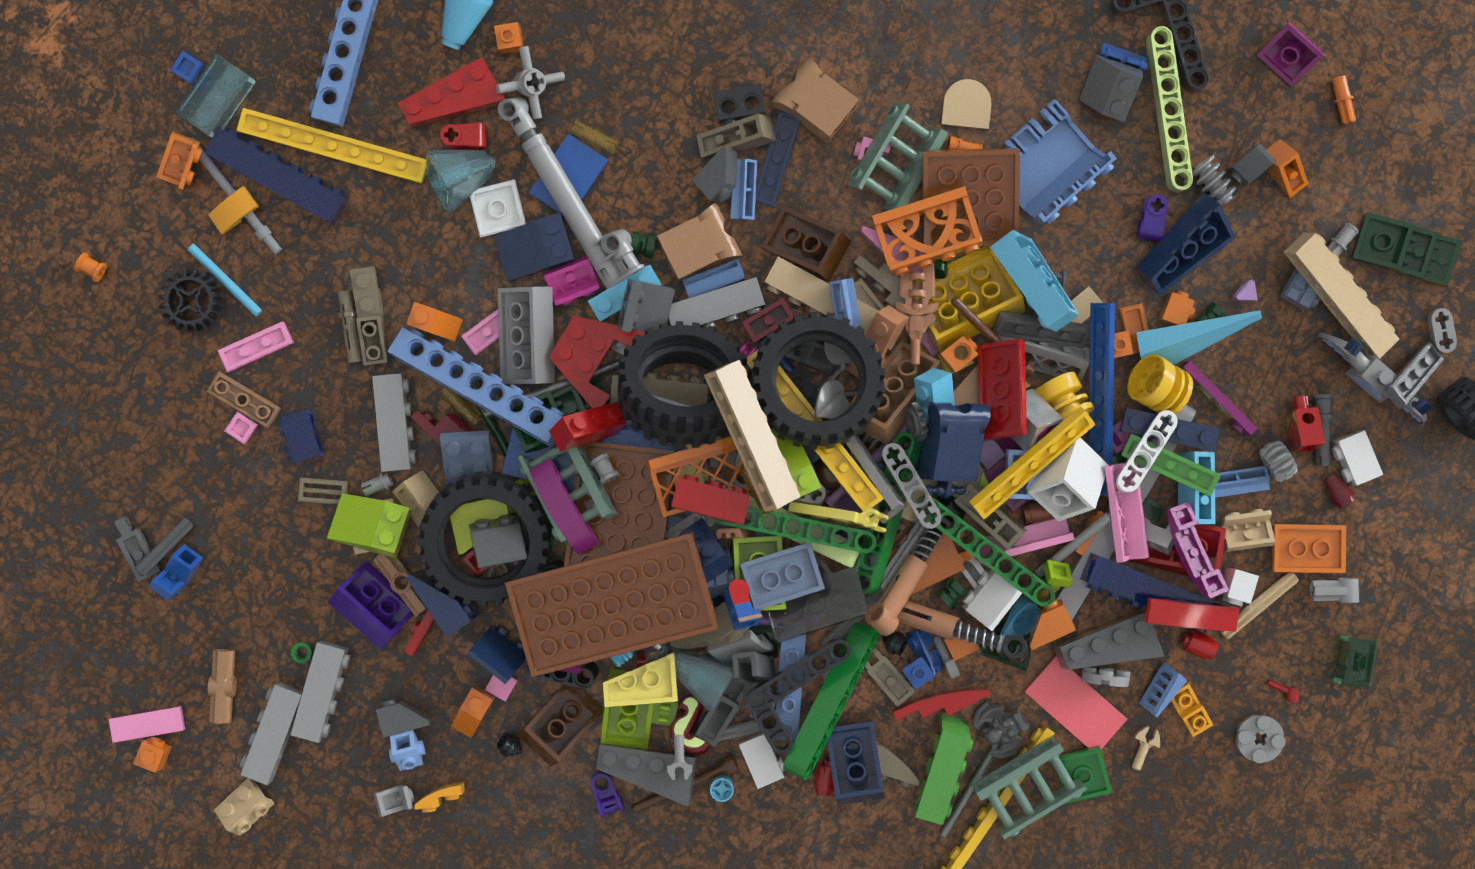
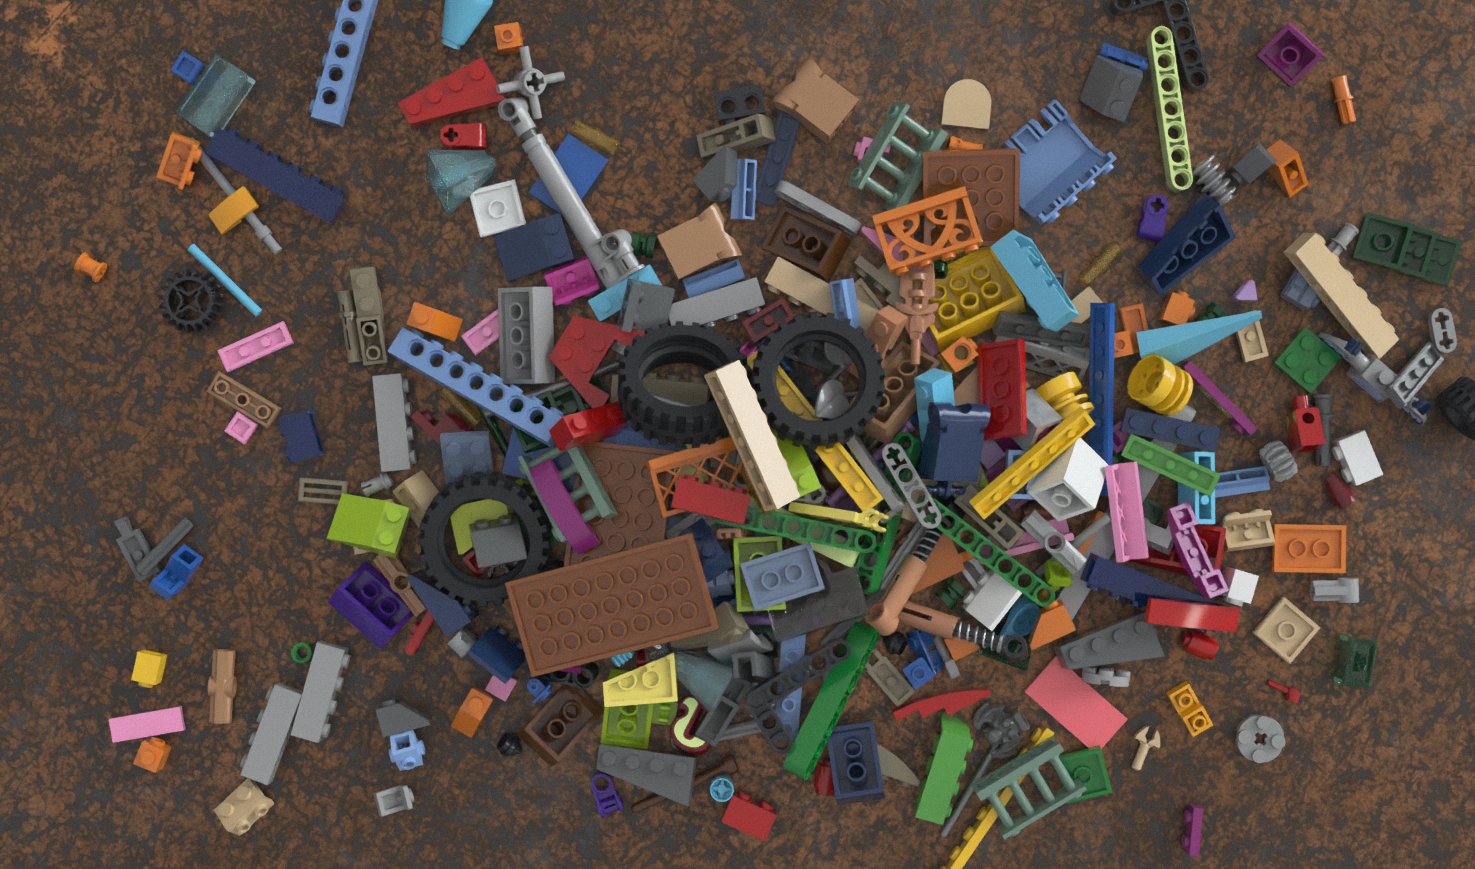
(149, 668): none -> yellow brick
(332, 145): yellow plate -> none
(434, 799): light orange slope -> none
(462, 642): none -> light grey leg
(539, 688): none -> blue hinge
(604, 468): light grey bush -> none
(679, 759): light grey bar -> none
(740, 606): leg -> none
(749, 815): none -> red brick
(761, 760): white brick -> none
(817, 208): none -> light grey beam
(916, 421): dark grey gear -> none
(984, 329): reddish brown piece -> none
(1064, 552): none -> light grey piece
(1100, 264): none -> clear yellow pin
(1148, 453): white beam -> none
(1168, 694): medium blue slope -> none
(1193, 821): none -> magenta plate
(1252, 342): none -> tan plate
(1263, 601): tan axle -> none
(1286, 630): none -> tan tile
(1307, 360): none -> green plate

